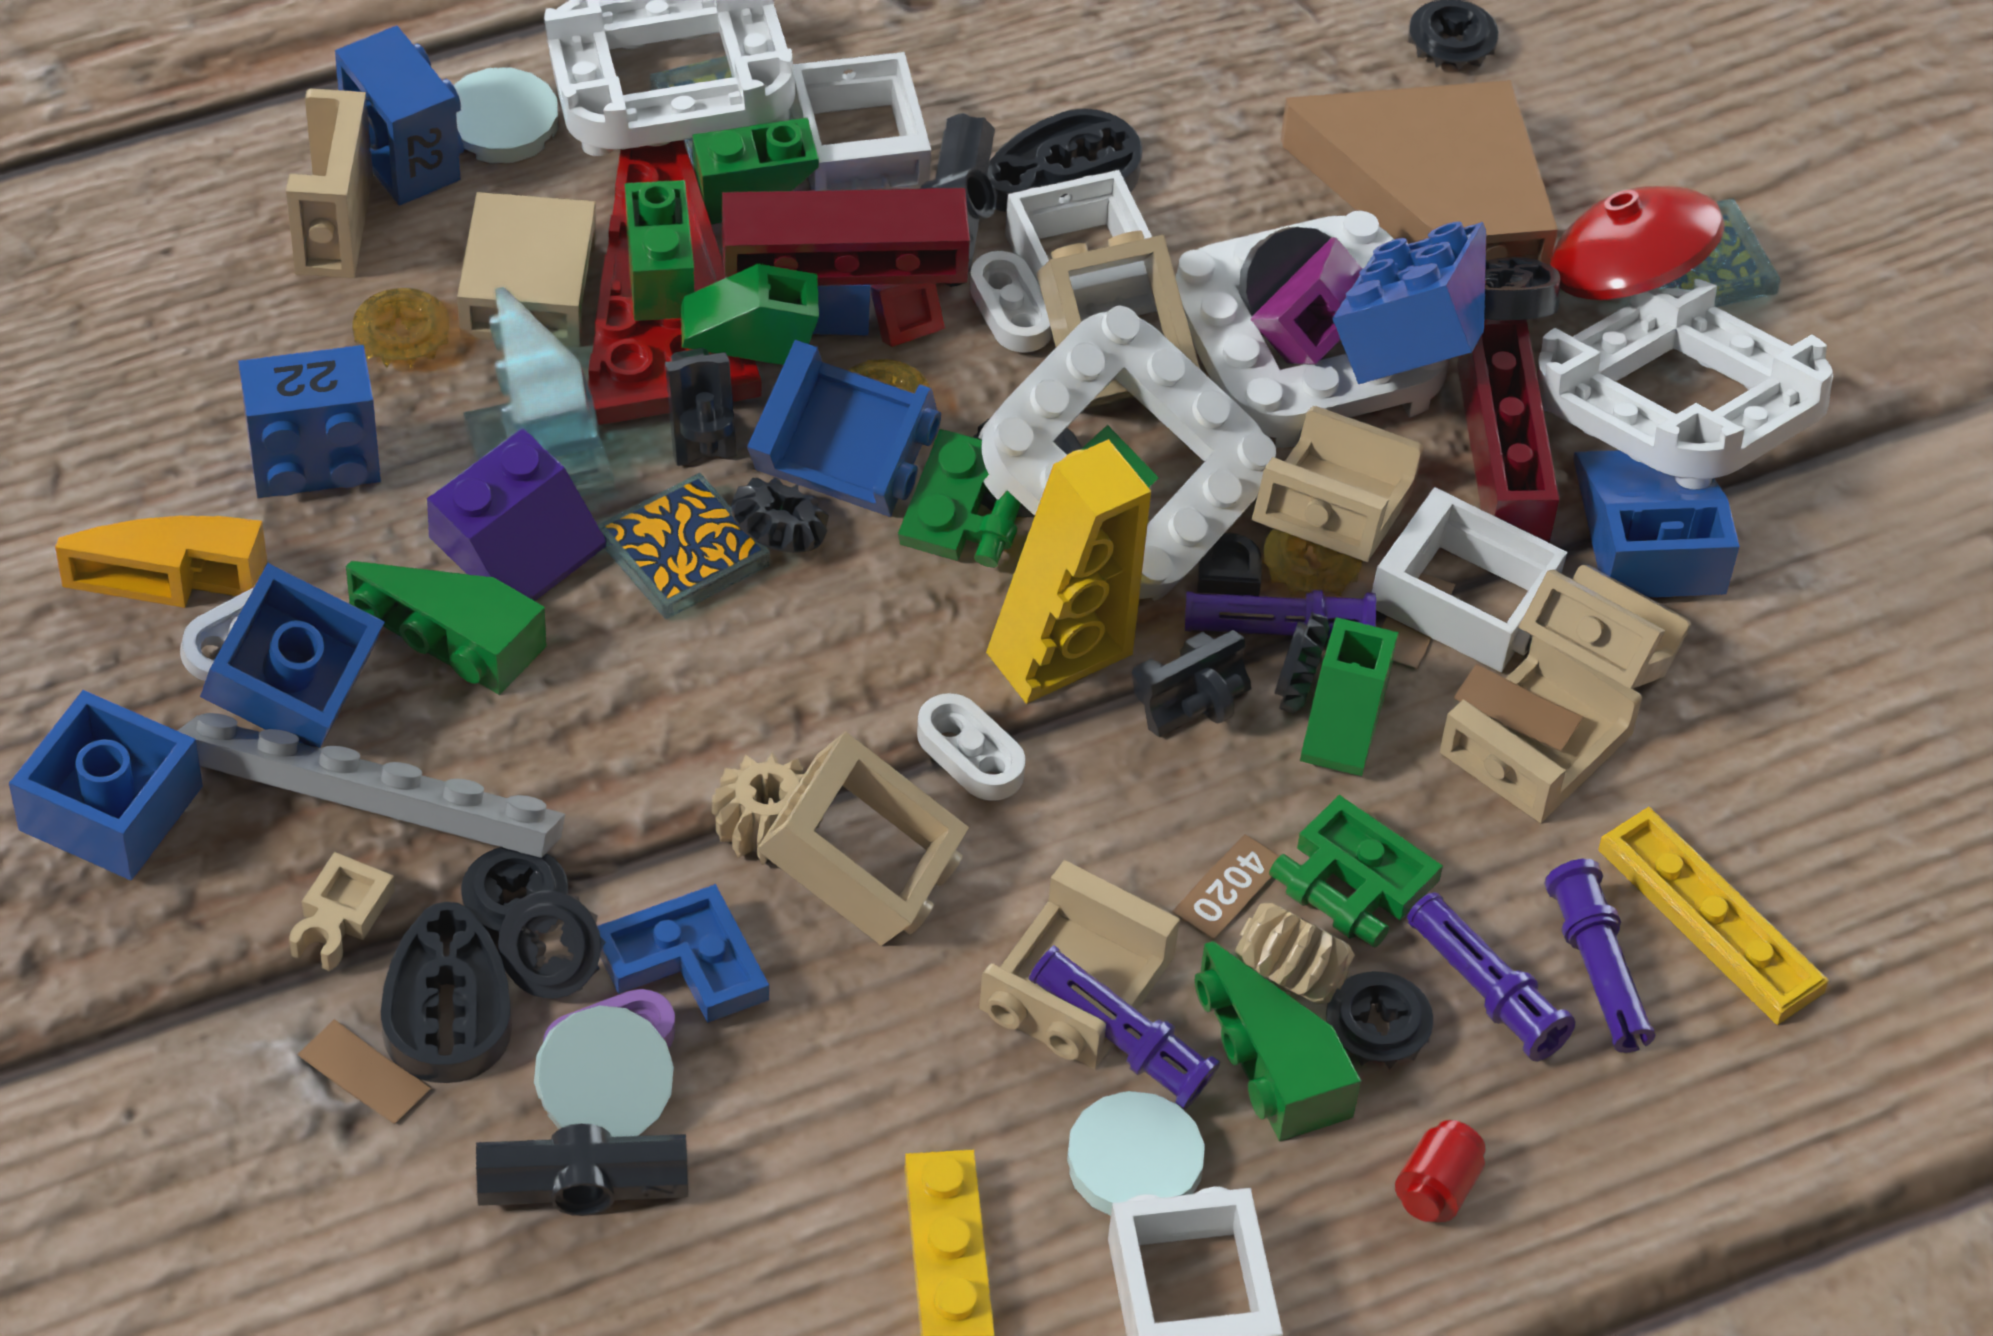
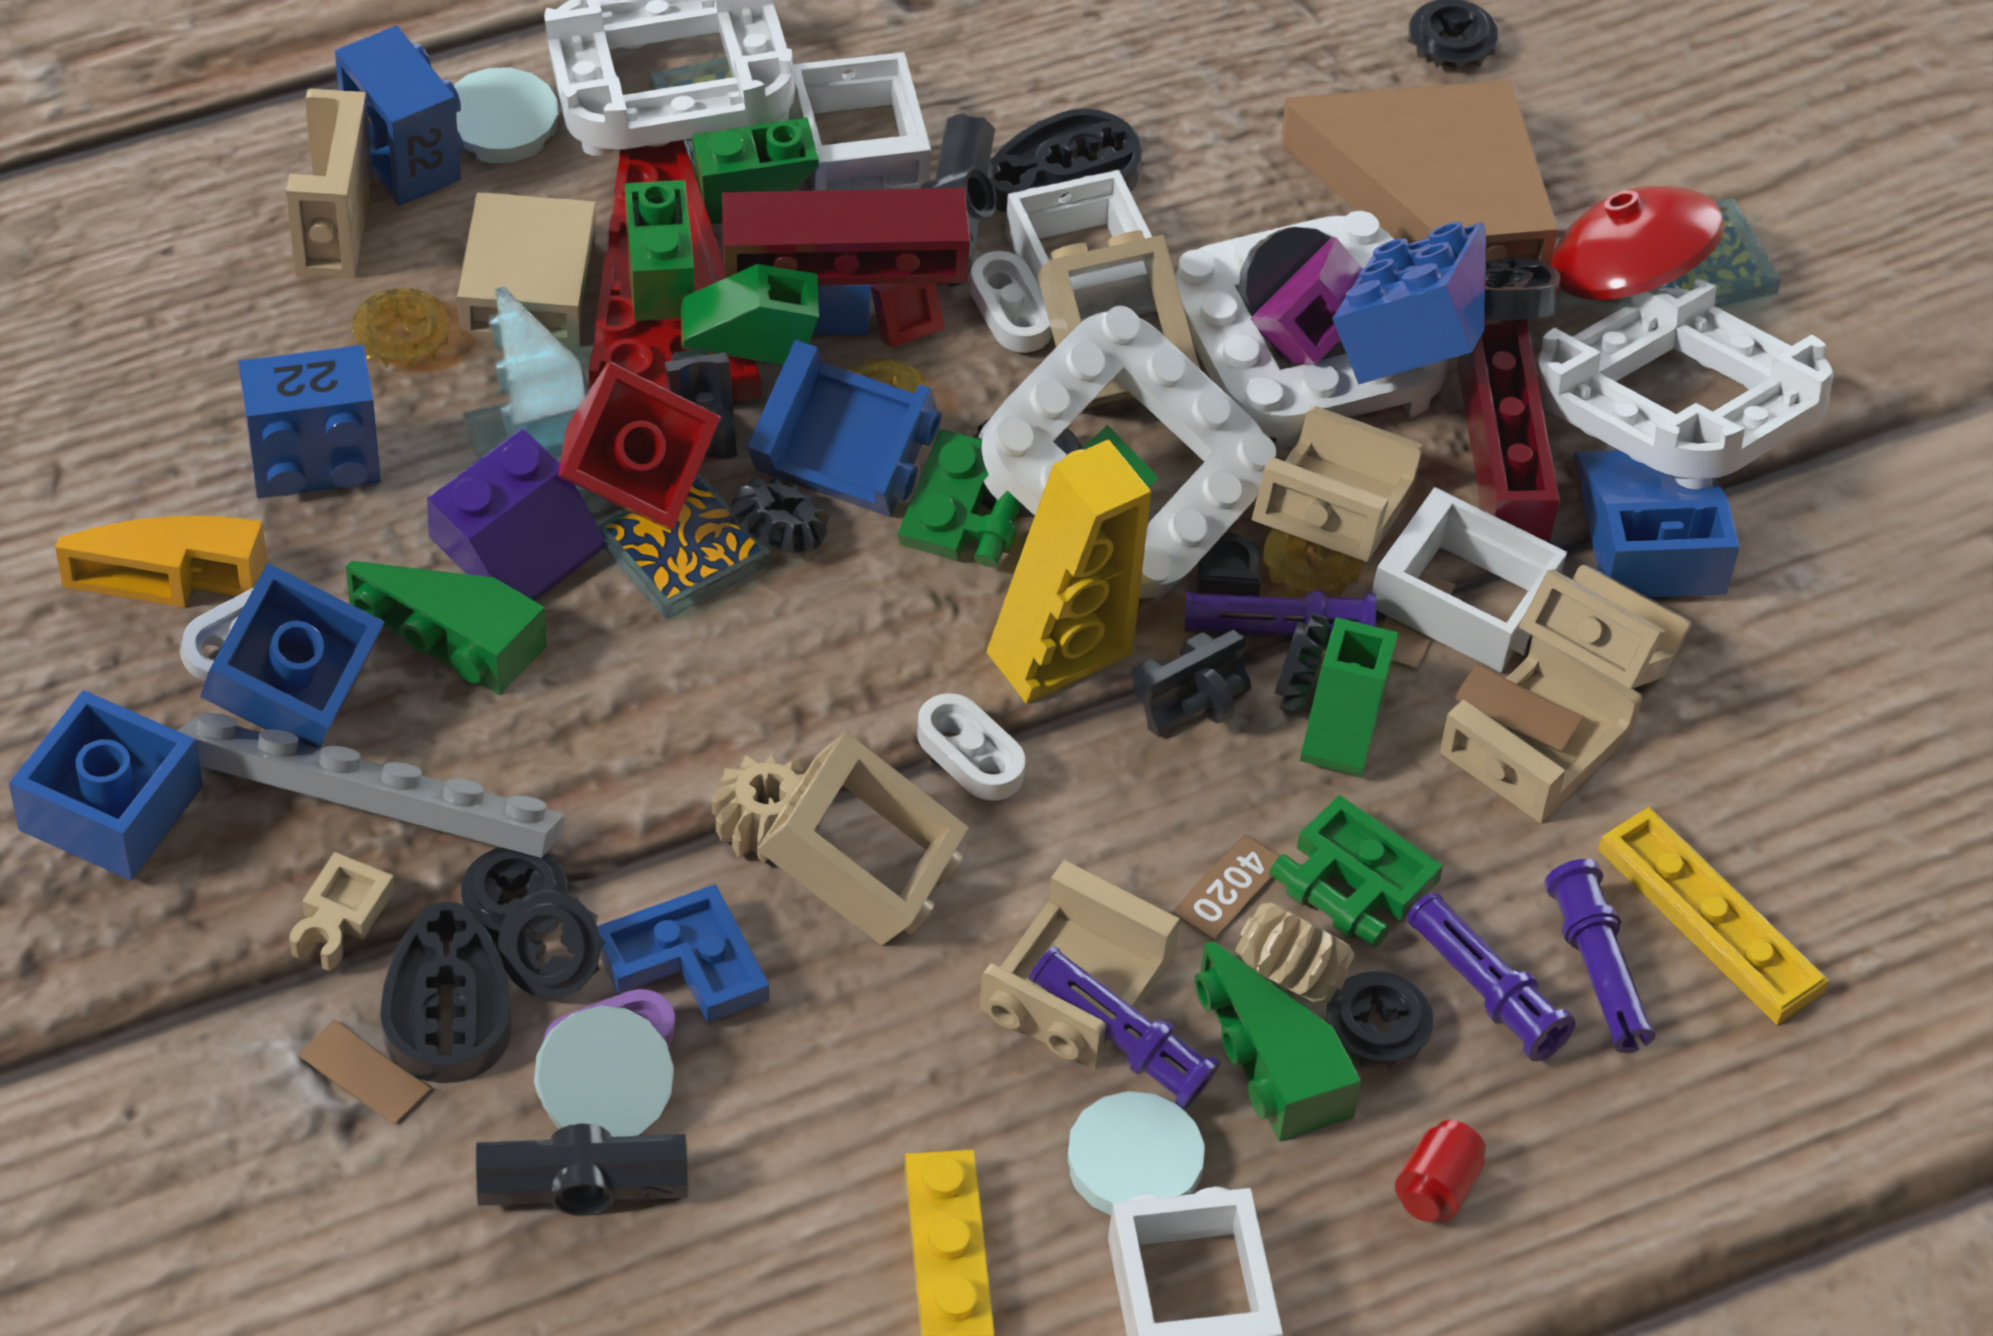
(636, 445): none -> red slope

